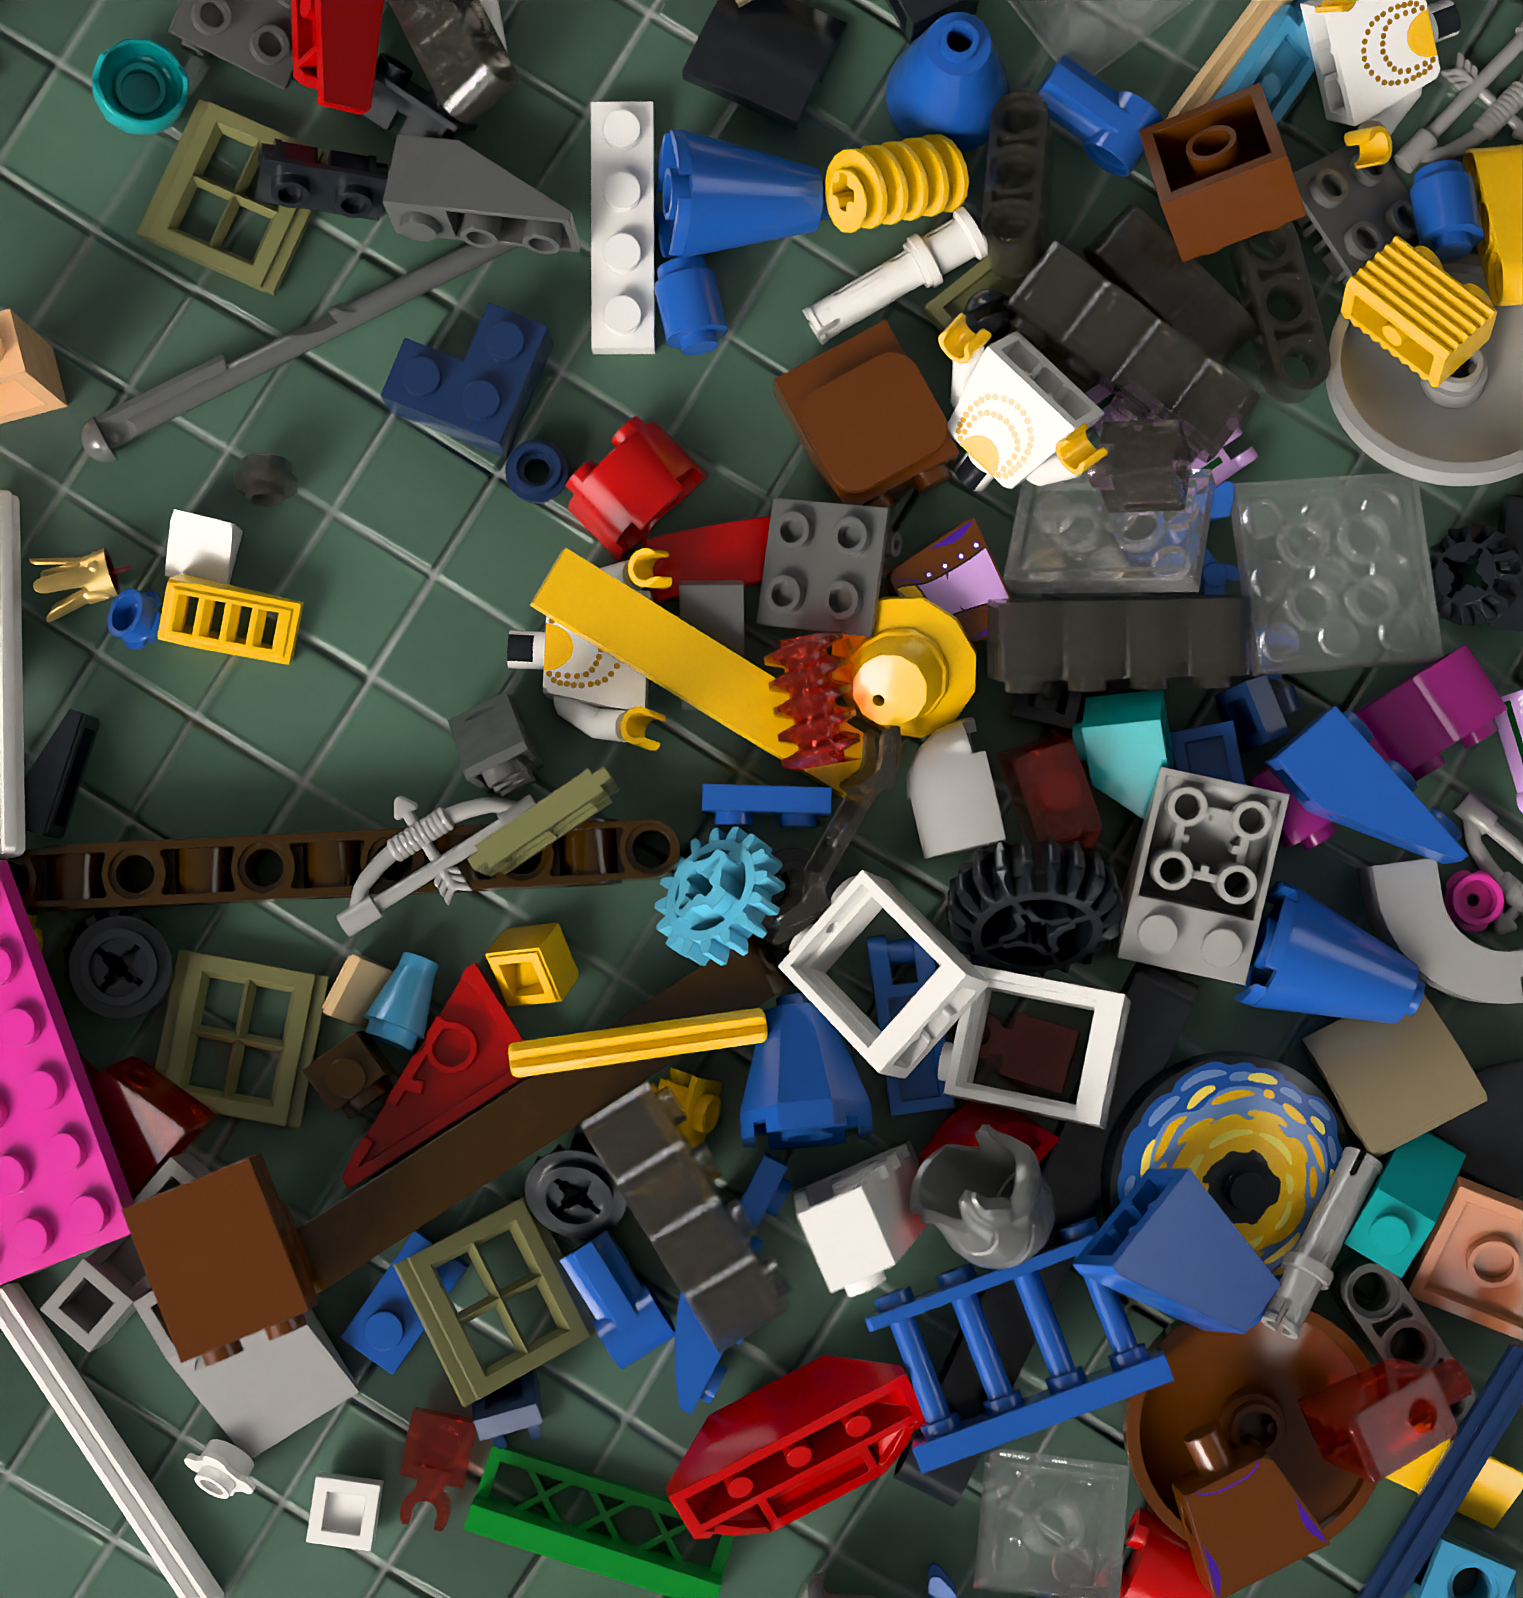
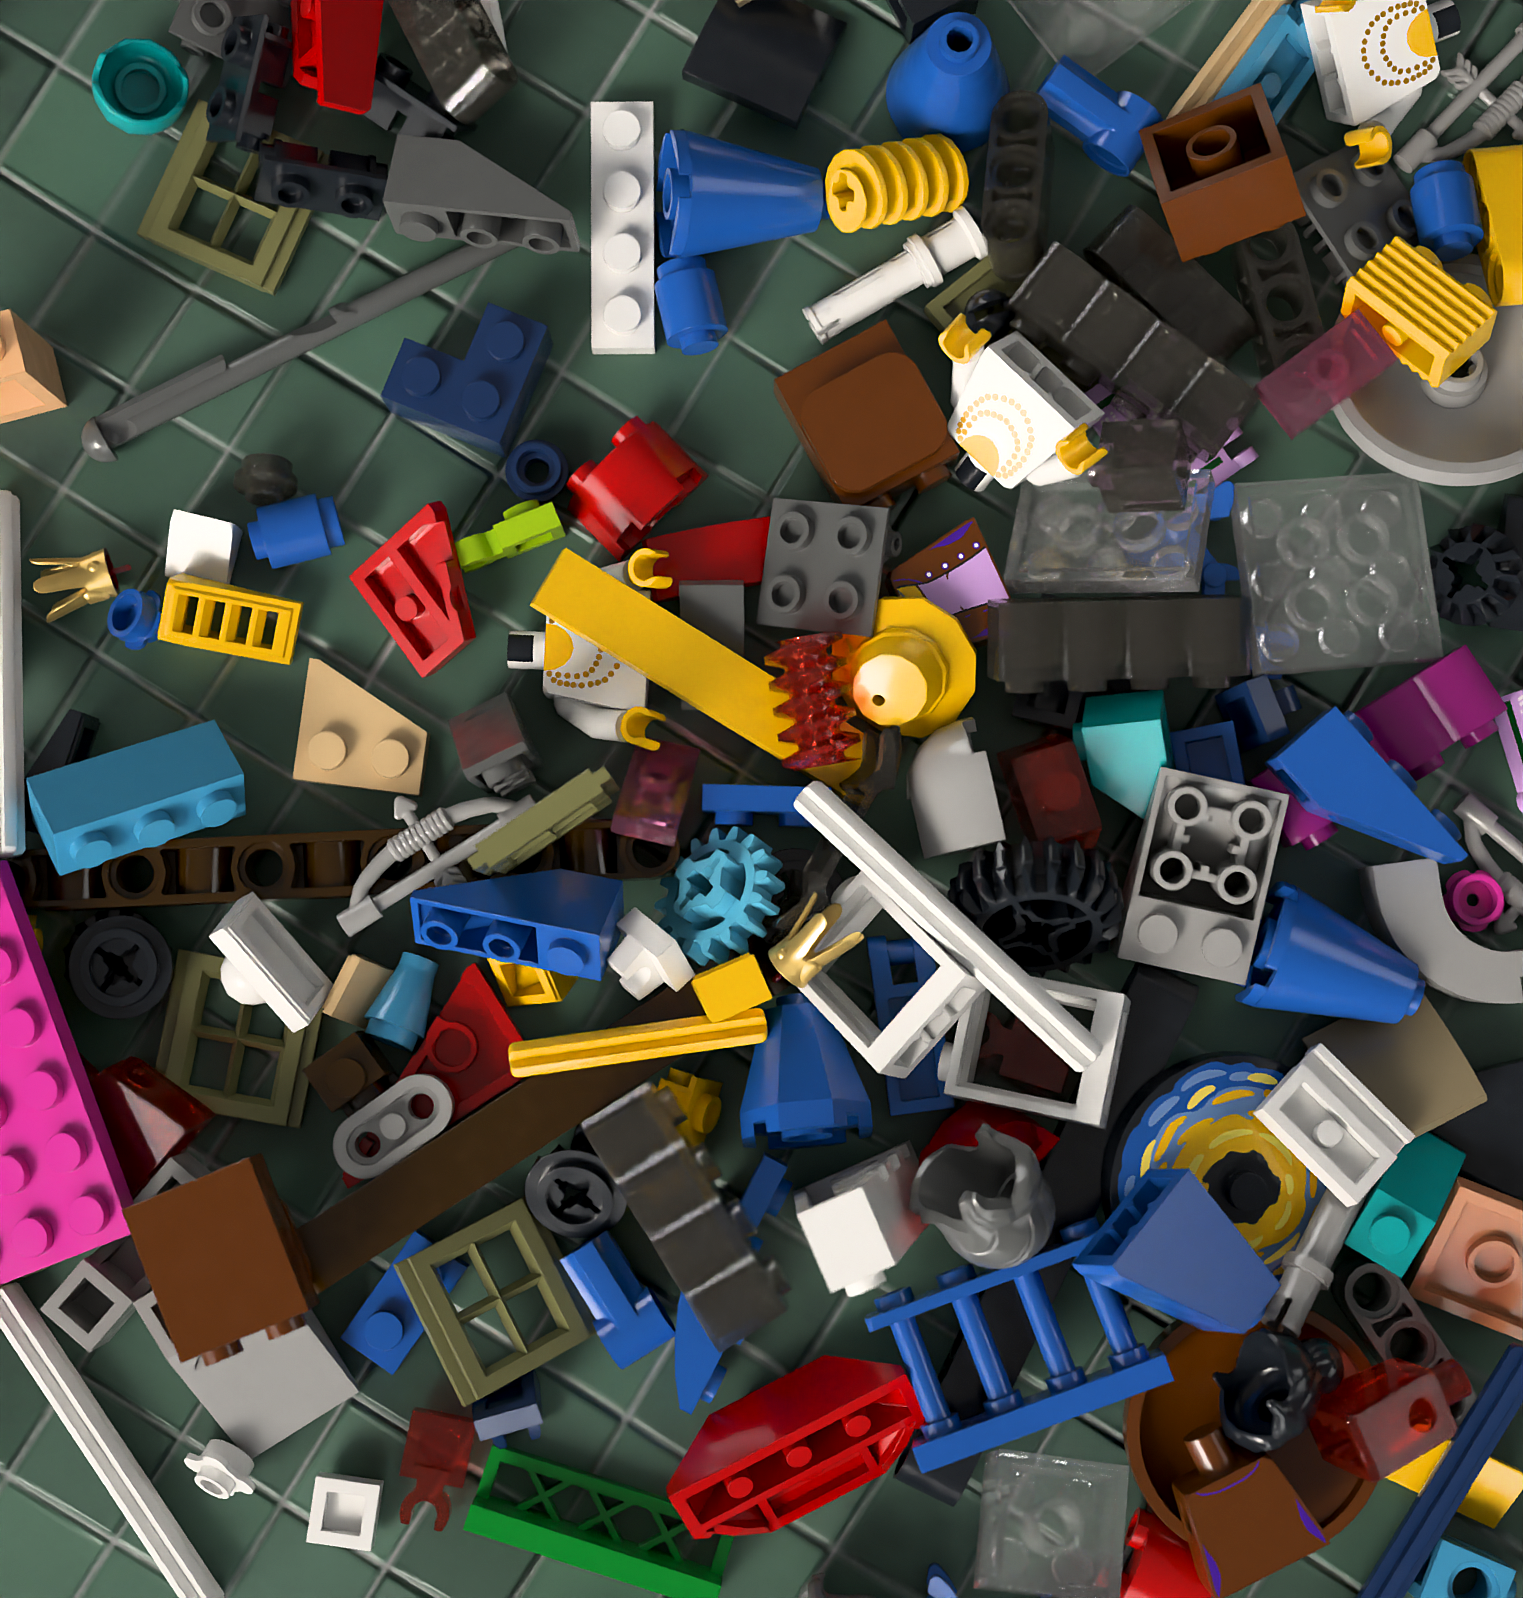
(136, 797): none -> dark azure brick
(252, 55): none -> black hinge
(268, 964): none -> white tile
(296, 530): none -> blue brick
(356, 738): none -> tan wing
(394, 1124): none -> light grey plate
(420, 590): none -> wing
(523, 529): none -> lime plate
(532, 919): none -> blue slope
(648, 957): none -> white tile
(656, 792): none -> clear pink plate
(731, 988): none -> yellow slope
(795, 954): none -> pearl gold piece
(948, 926): none -> white axle
(1276, 1388): none -> black piece
(1325, 374): none -> clear pink plate
(1334, 1125): none -> white plate

